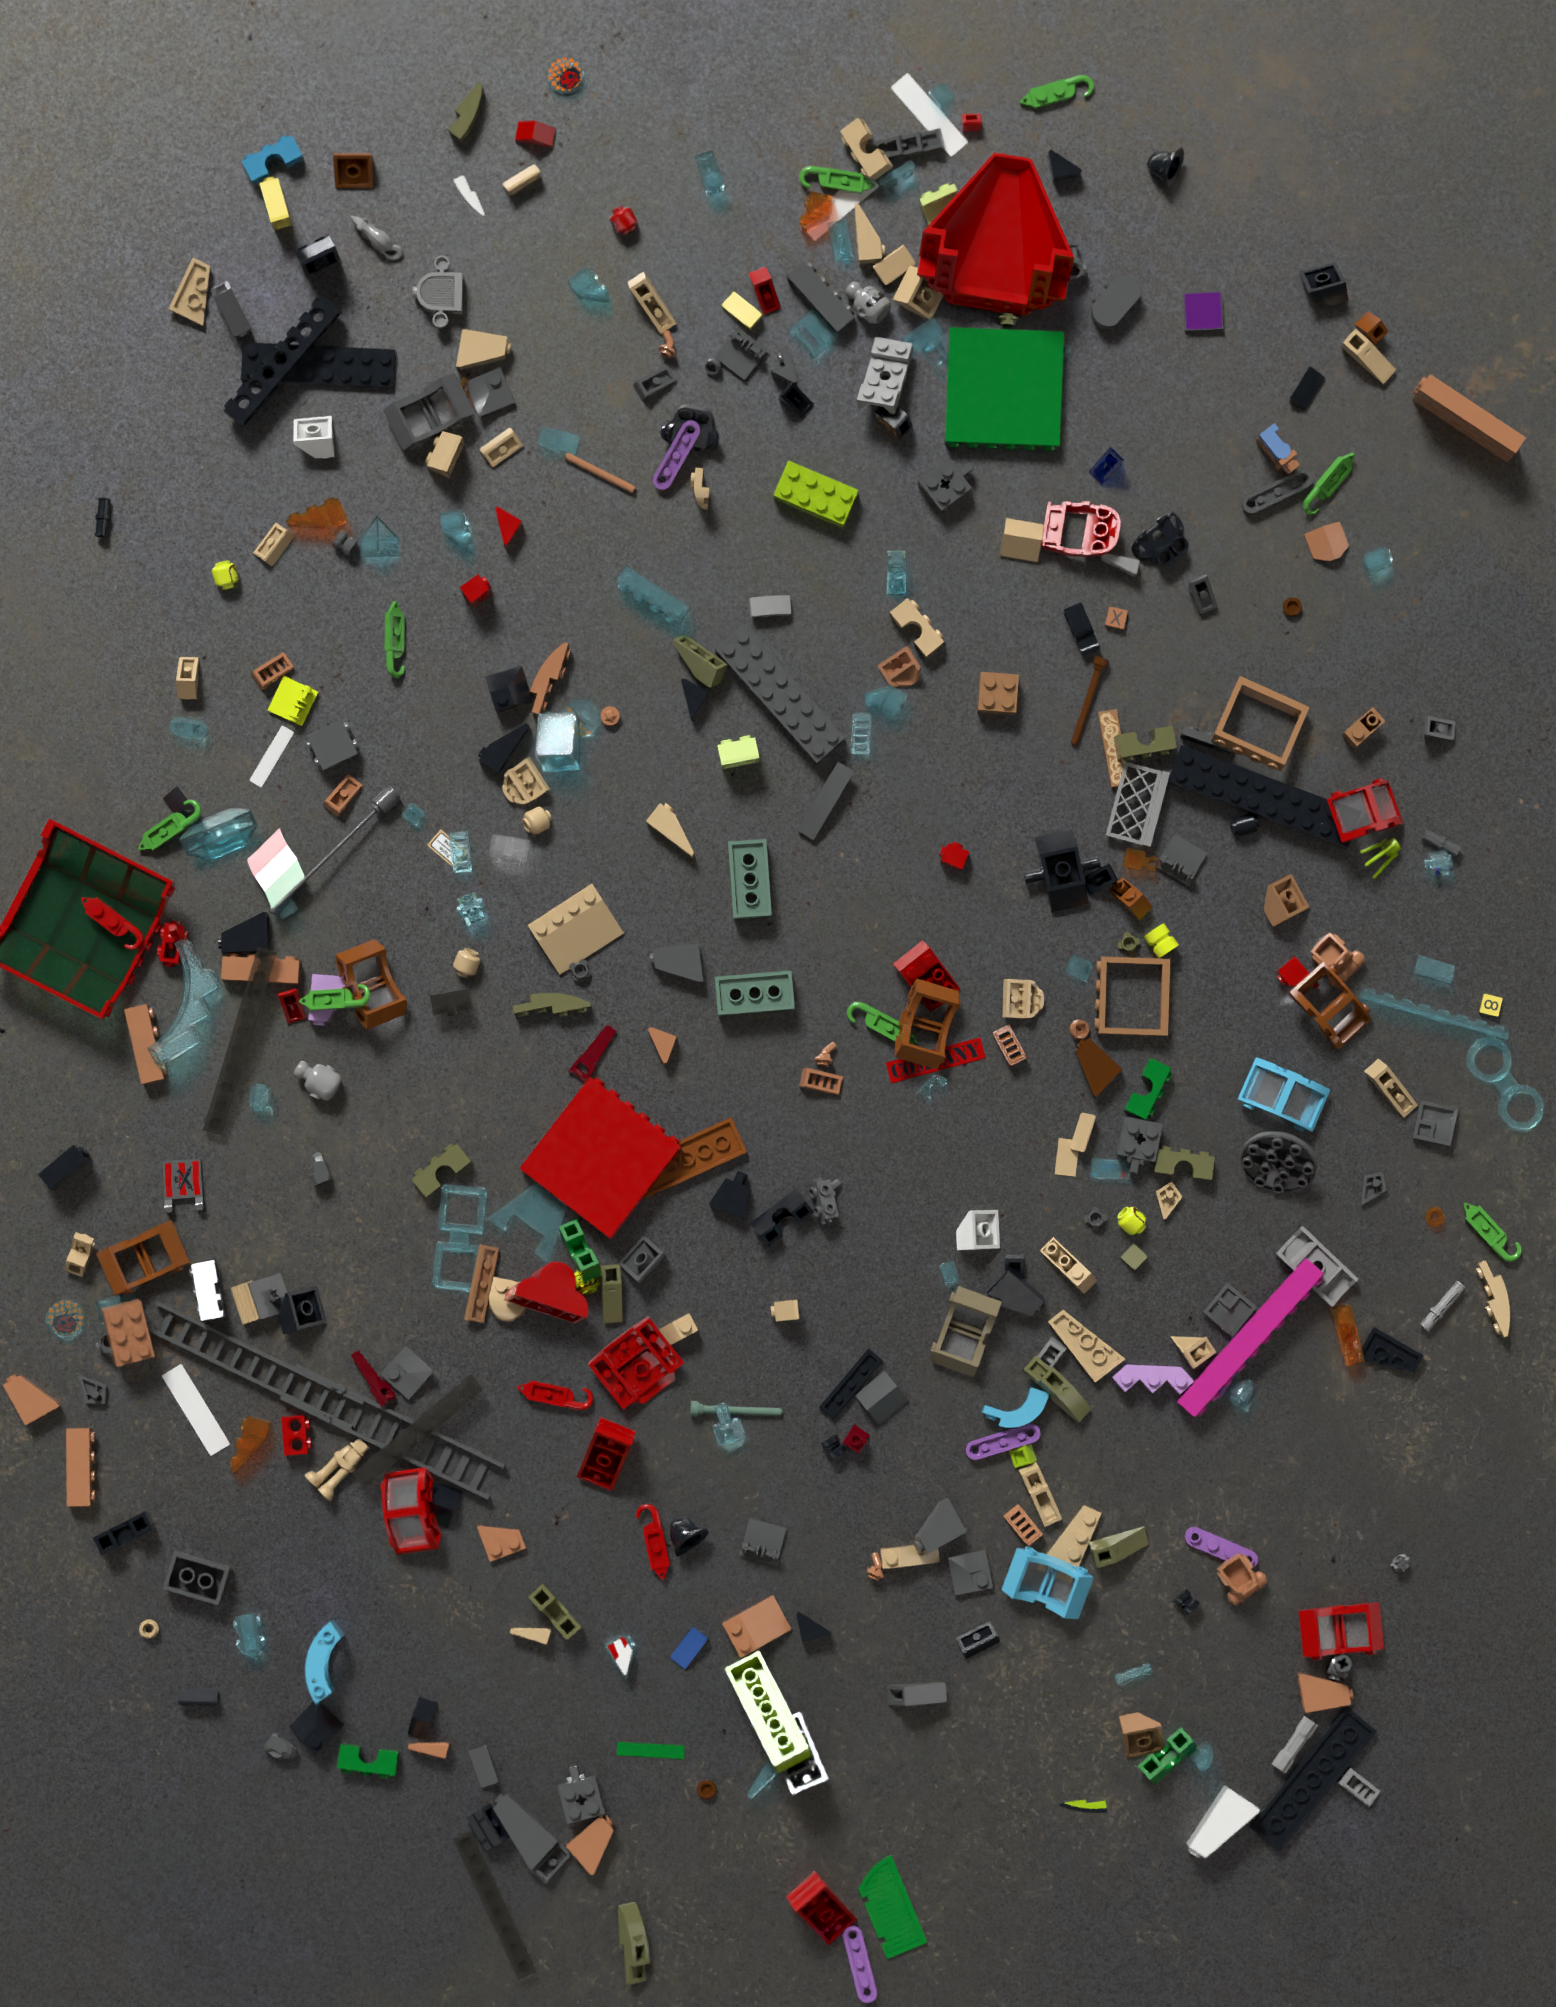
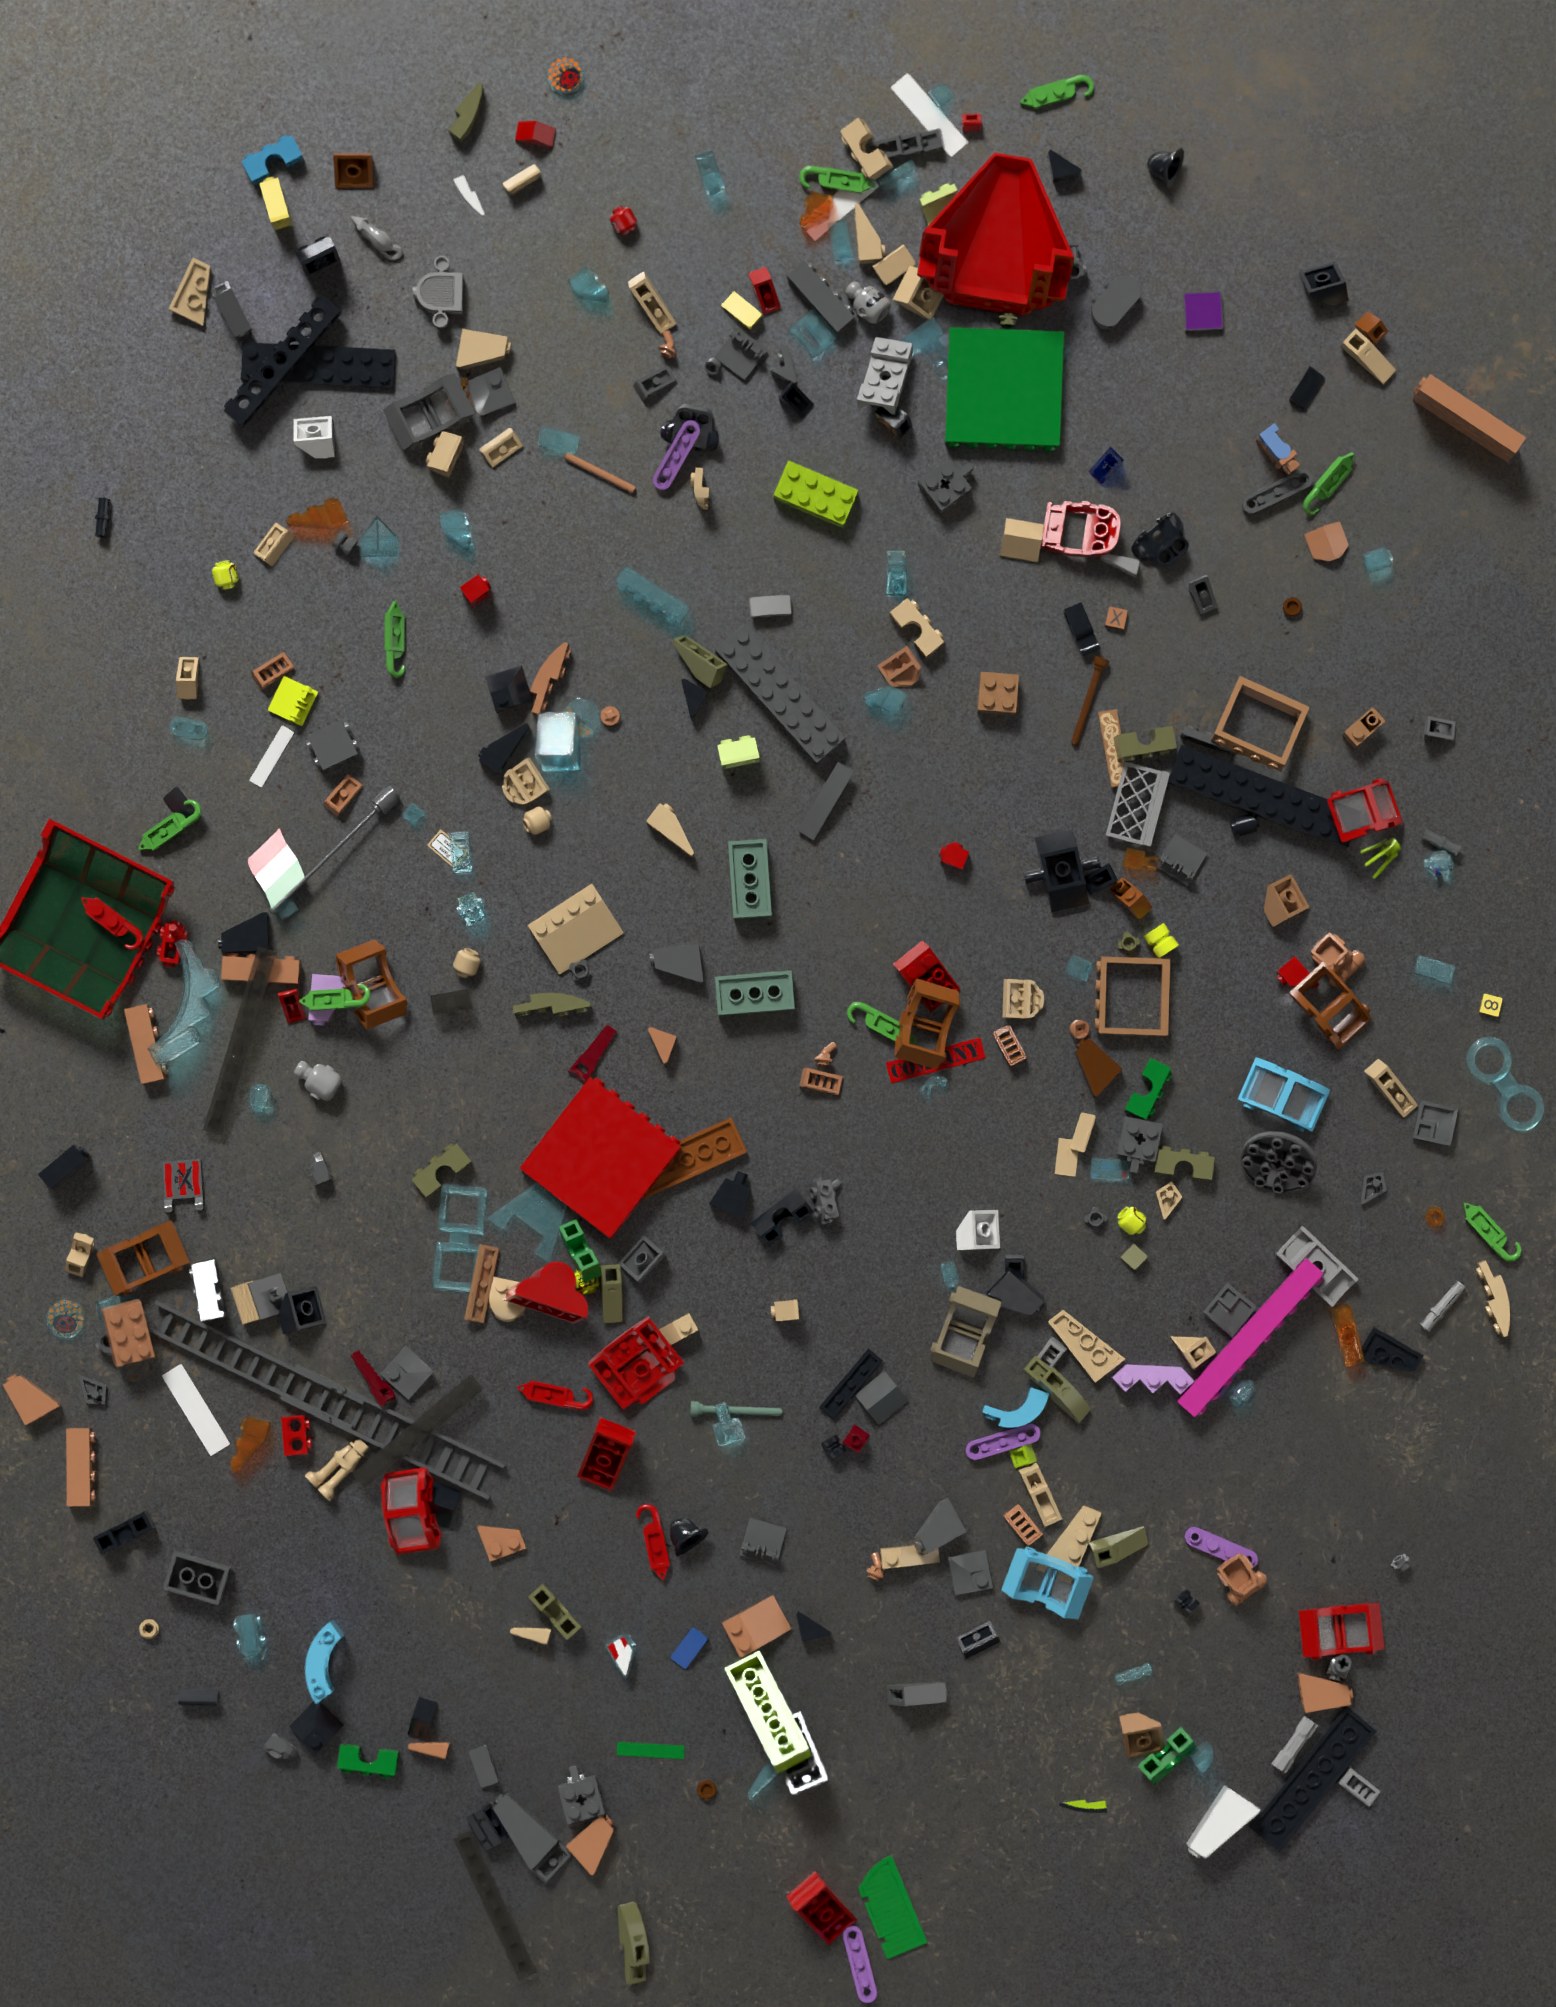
(219, 833): clear light blue wedge -> none
(508, 525): red slope -> none
(509, 849): clear brick -> none
(861, 749): clear light blue slope -> none
(1068, 1265): tan slope -> none
(1425, 1011): clear light blue plate -> none

